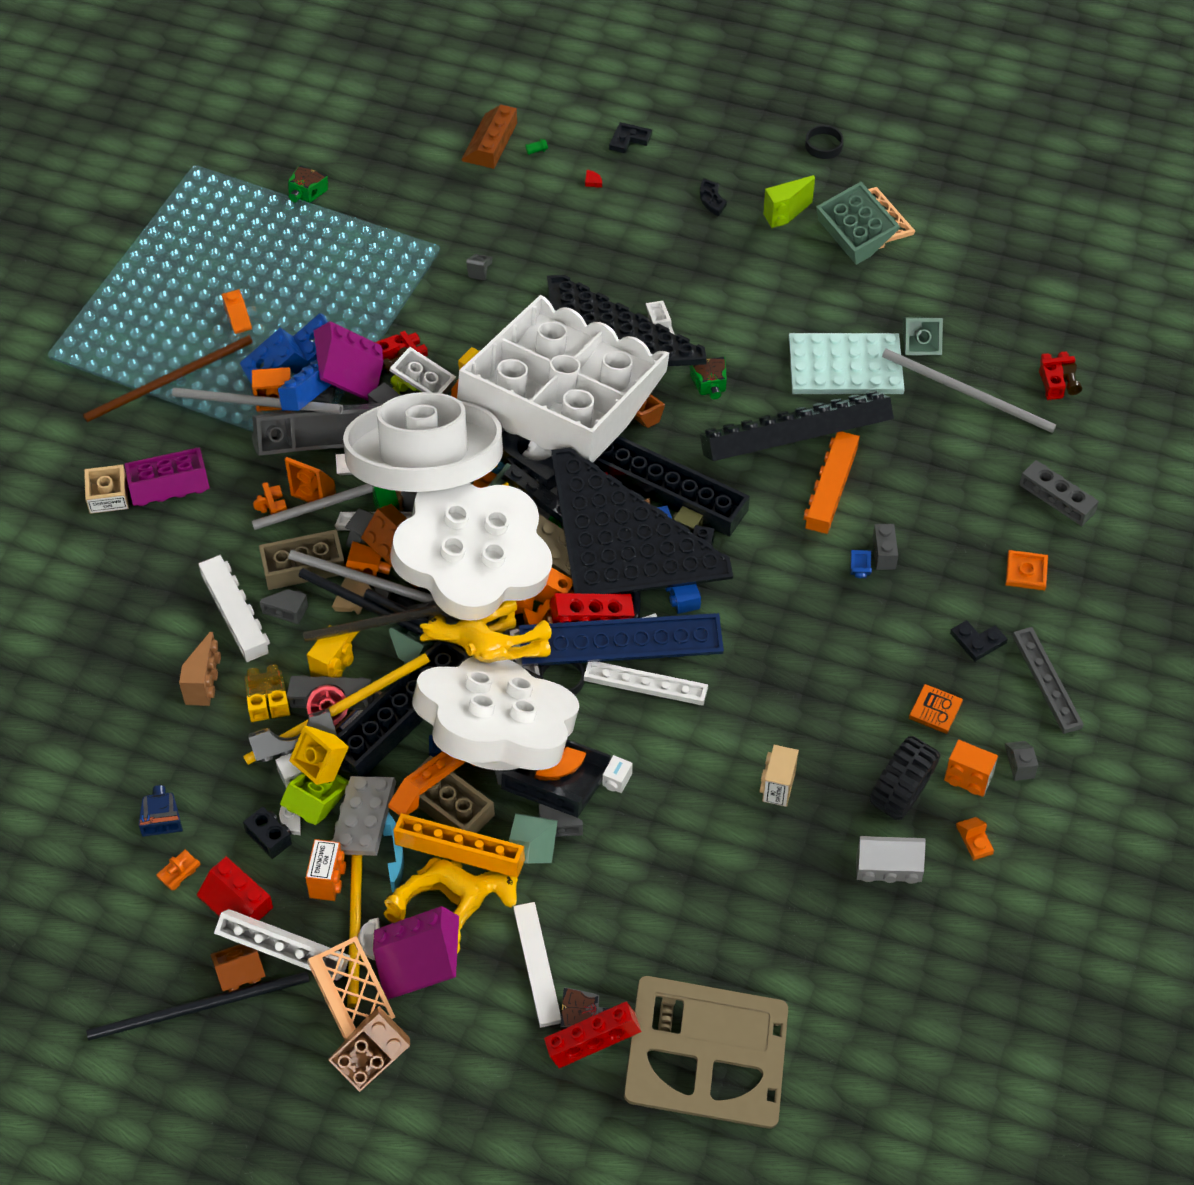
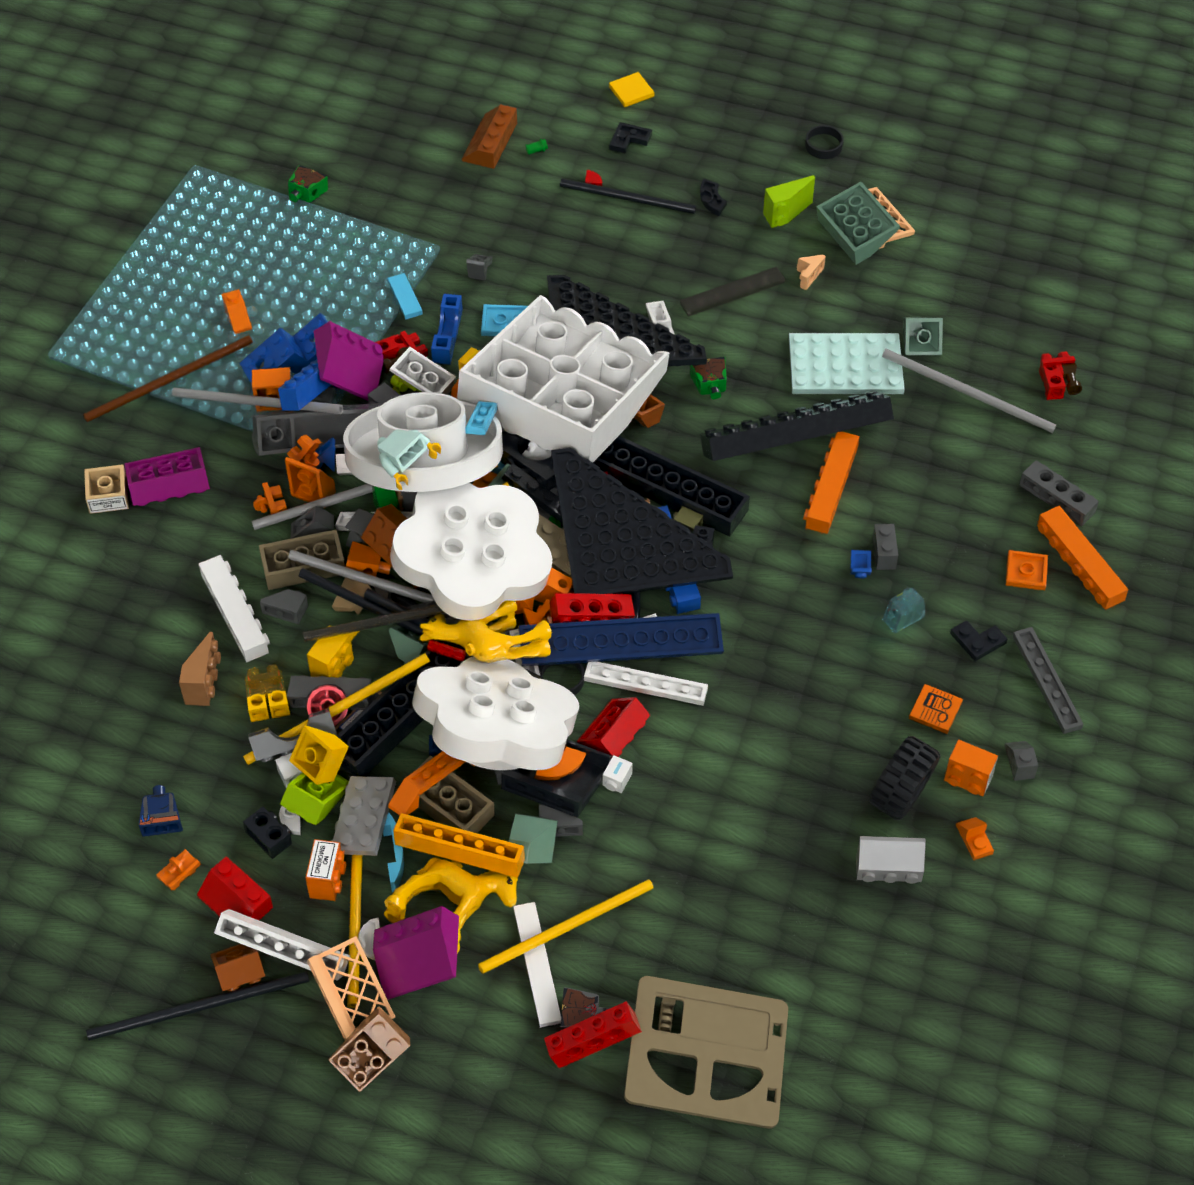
(307, 454): none -> orange hips
(312, 522): none -> dark grey slope
(327, 454): none -> blue slope
(401, 450): none -> light aqua torso
(405, 296): none -> medium azure tile
(445, 340): none -> blue arch
(446, 650): none -> red axle
(481, 418): none -> medium azure tile
(497, 317): none -> medium azure tile
(565, 926): none -> yellow piece
(615, 726): none -> red slope
(630, 196): none -> black piece
(631, 89): none -> yellow tile
(732, 291): none -> clear smoke tile
(779, 775): tan brick -> none
(810, 269): none -> light nougat slope
(904, 610): none -> clear light blue torso
(1082, 558): none -> orange brick

